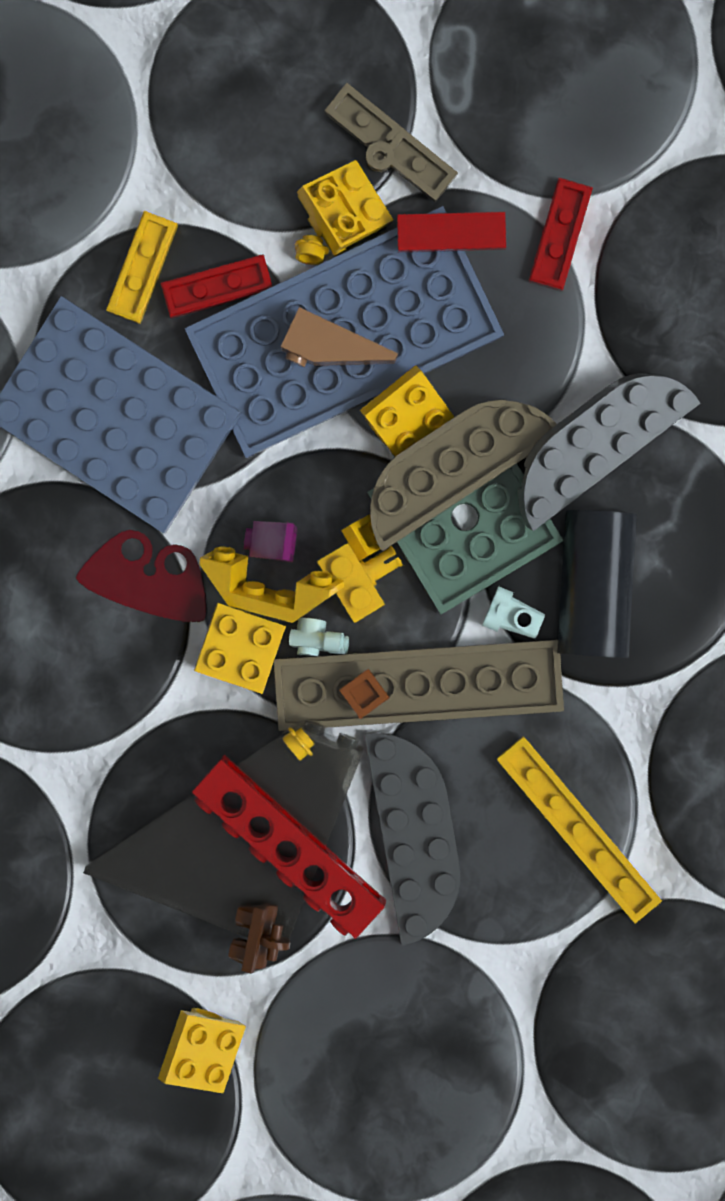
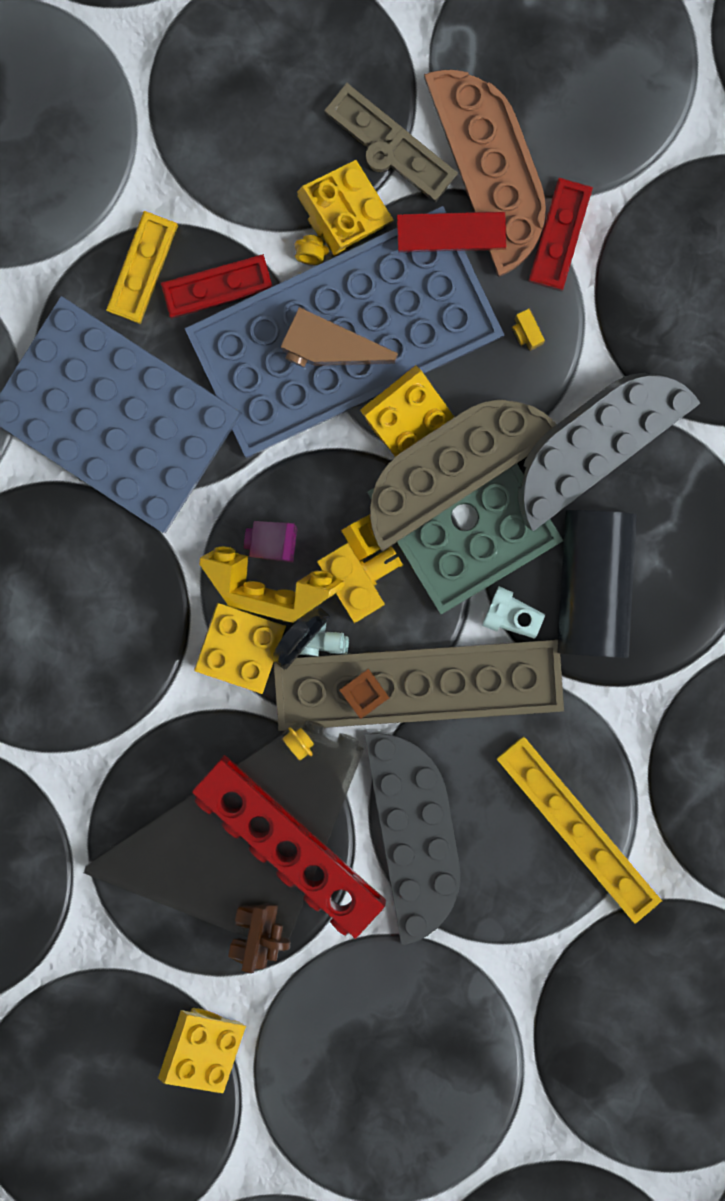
(162, 594): dark red piece -> none
(299, 637): none -> black tile
(491, 159): none -> nougat plate
(527, 330): none -> yellow plate

